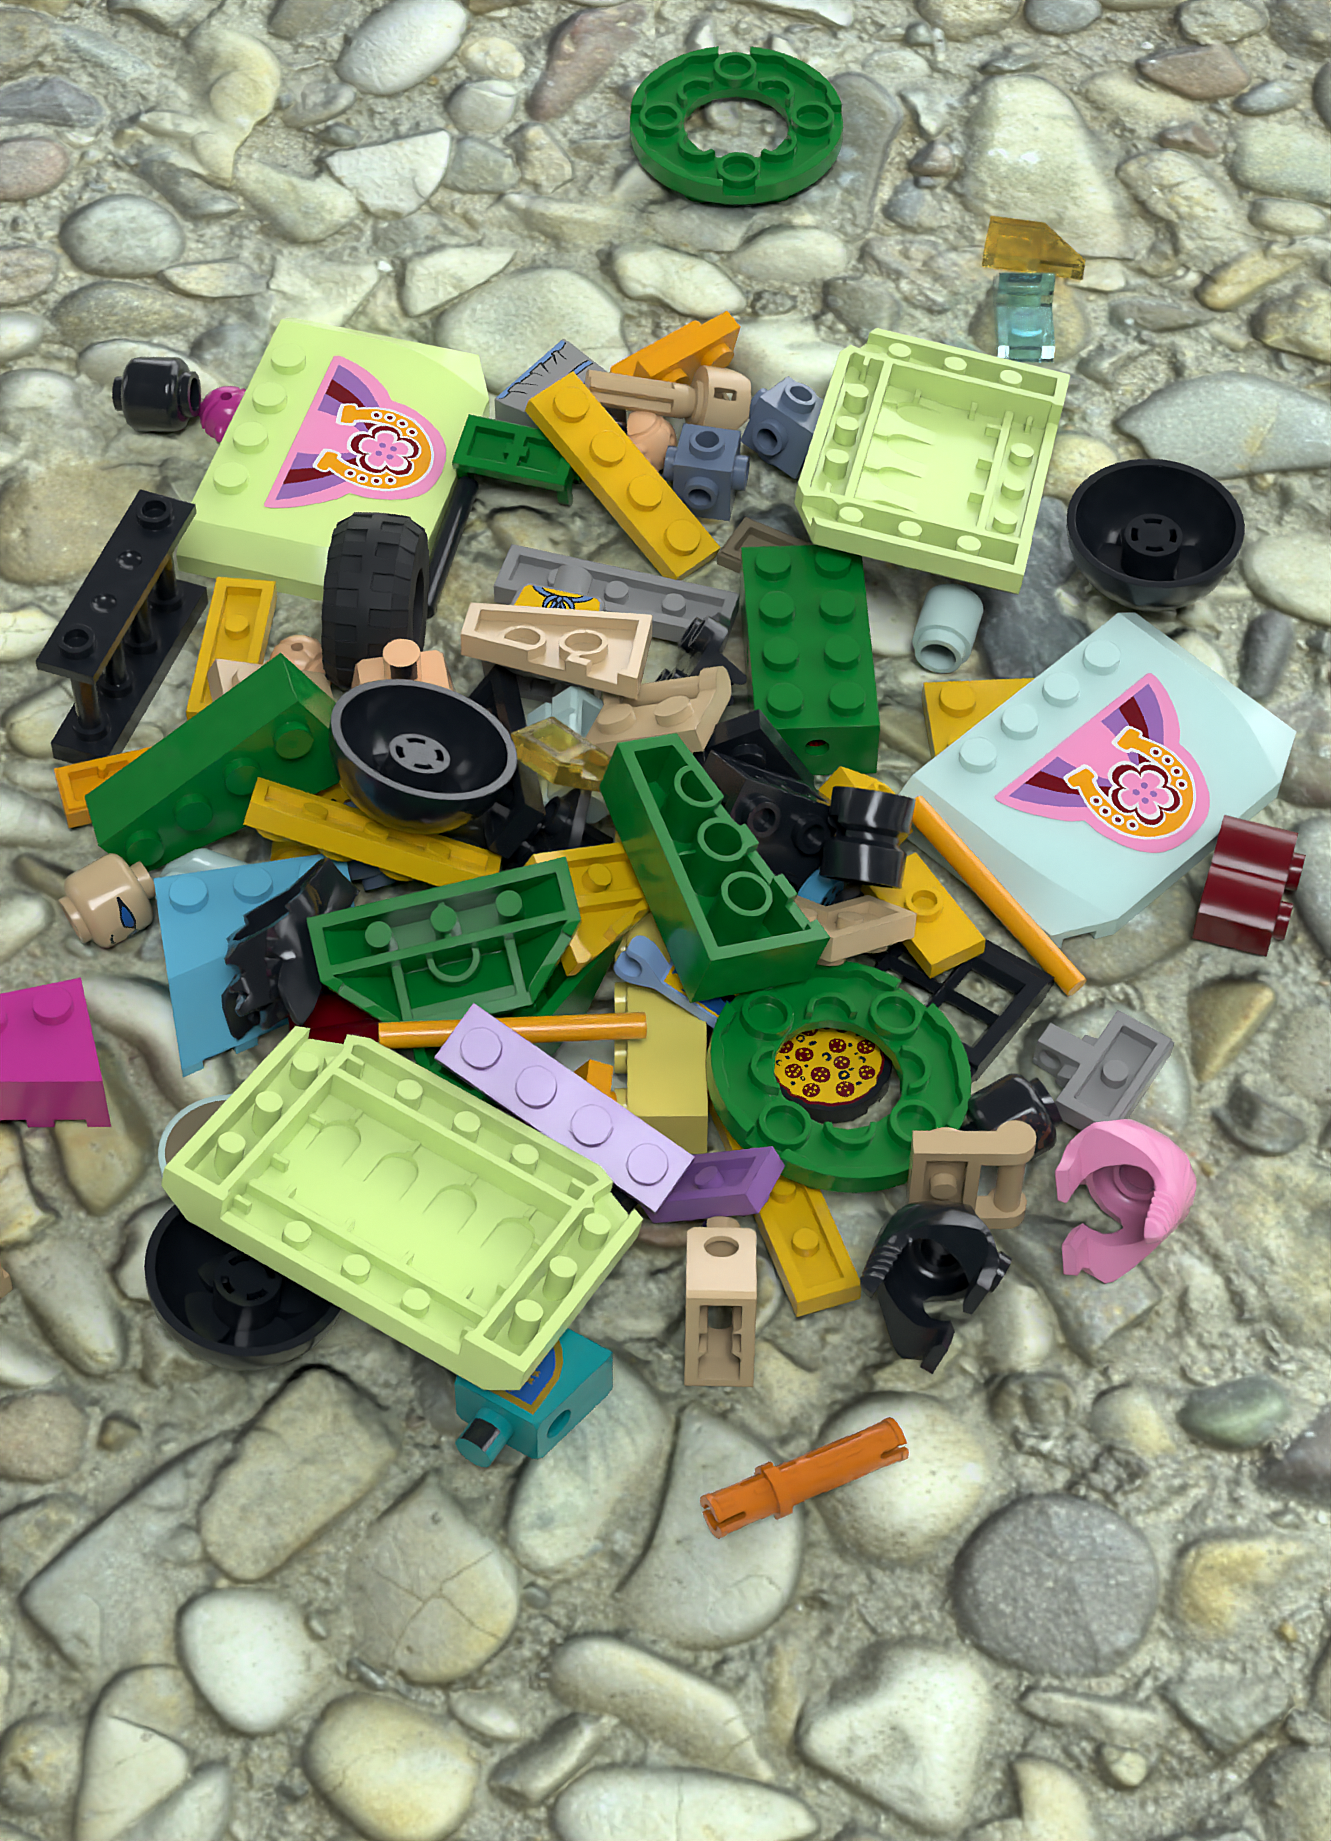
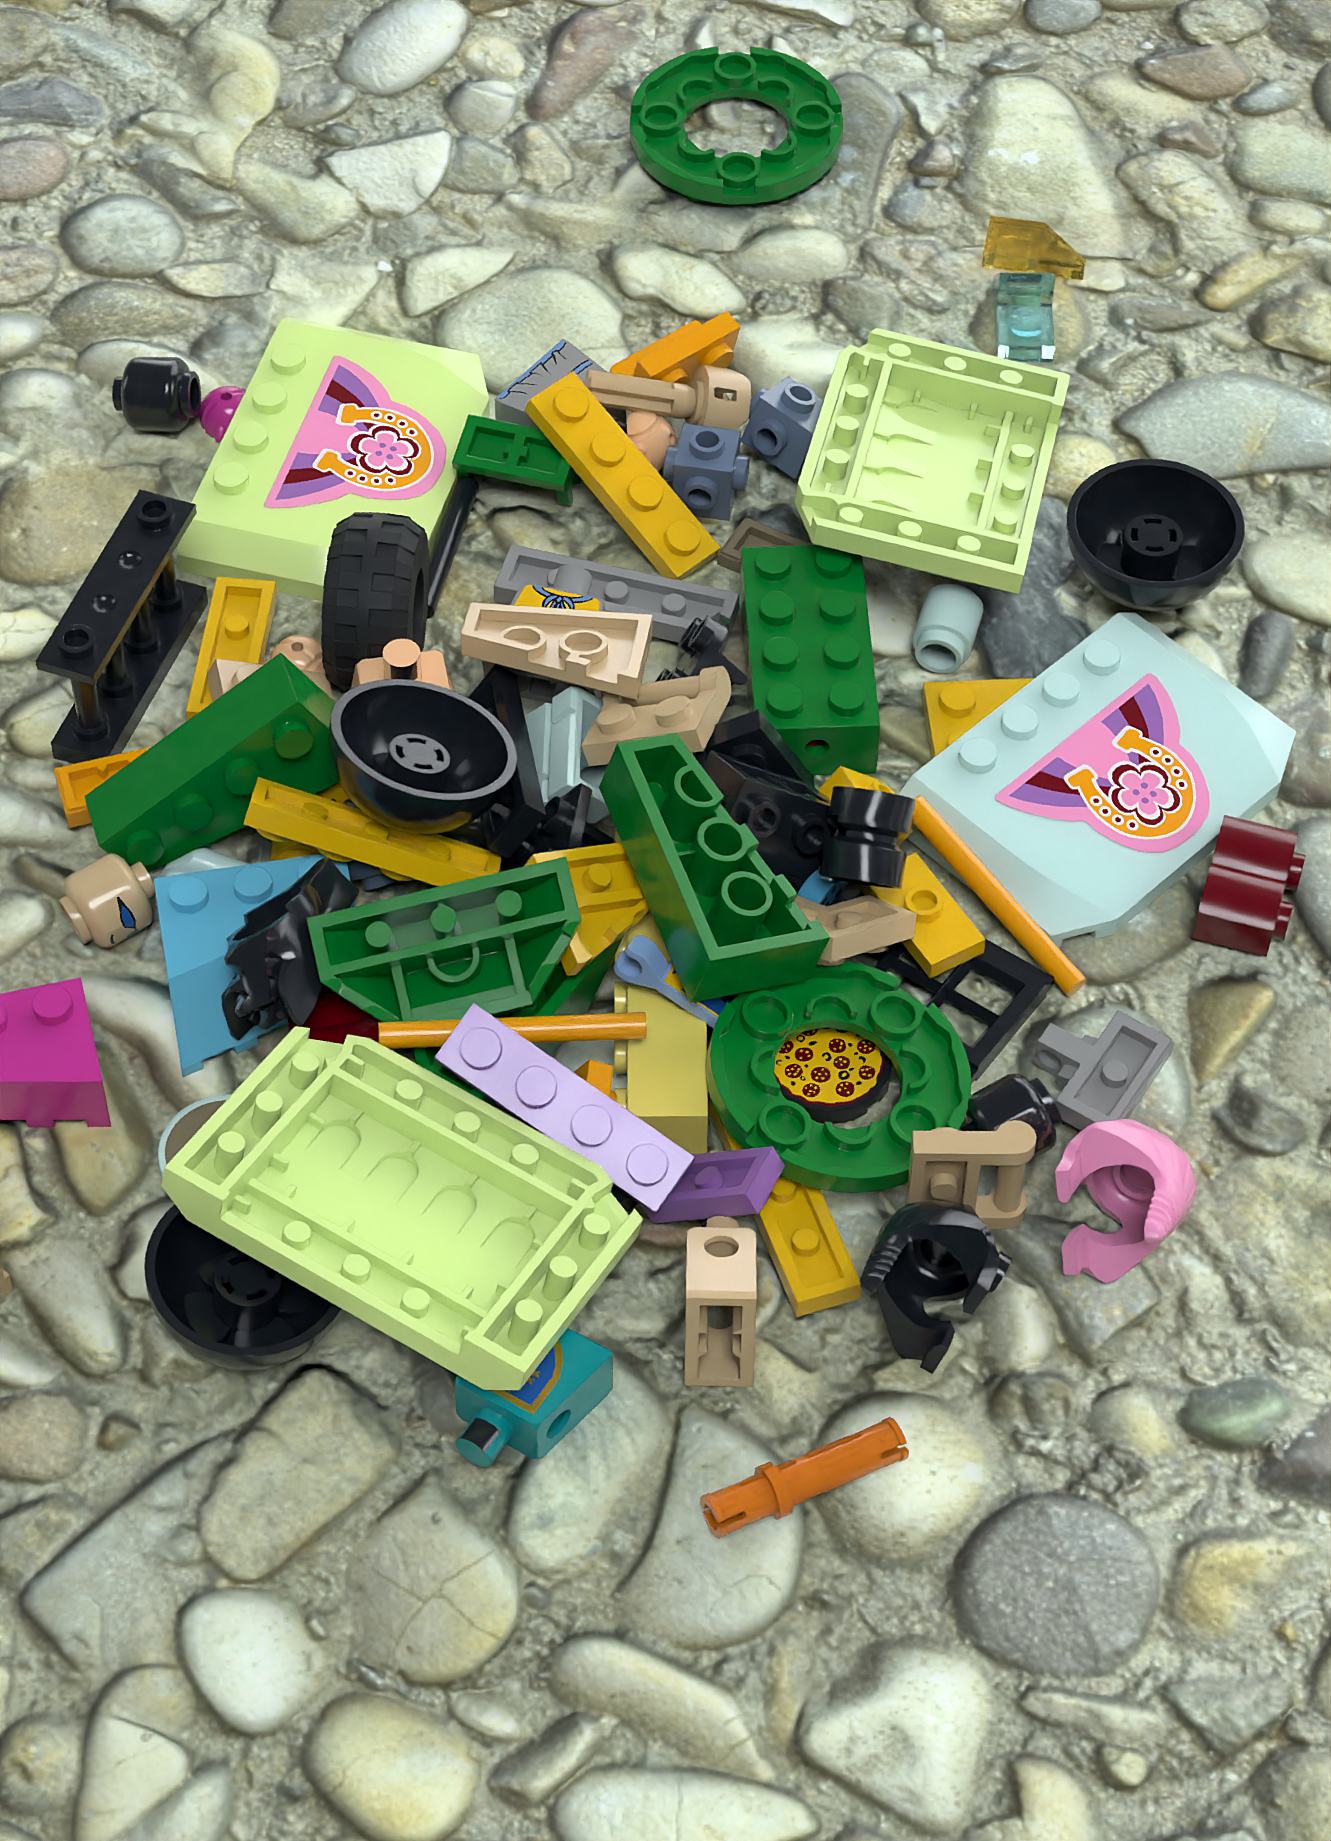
(561, 754): clear yellow tile -> none

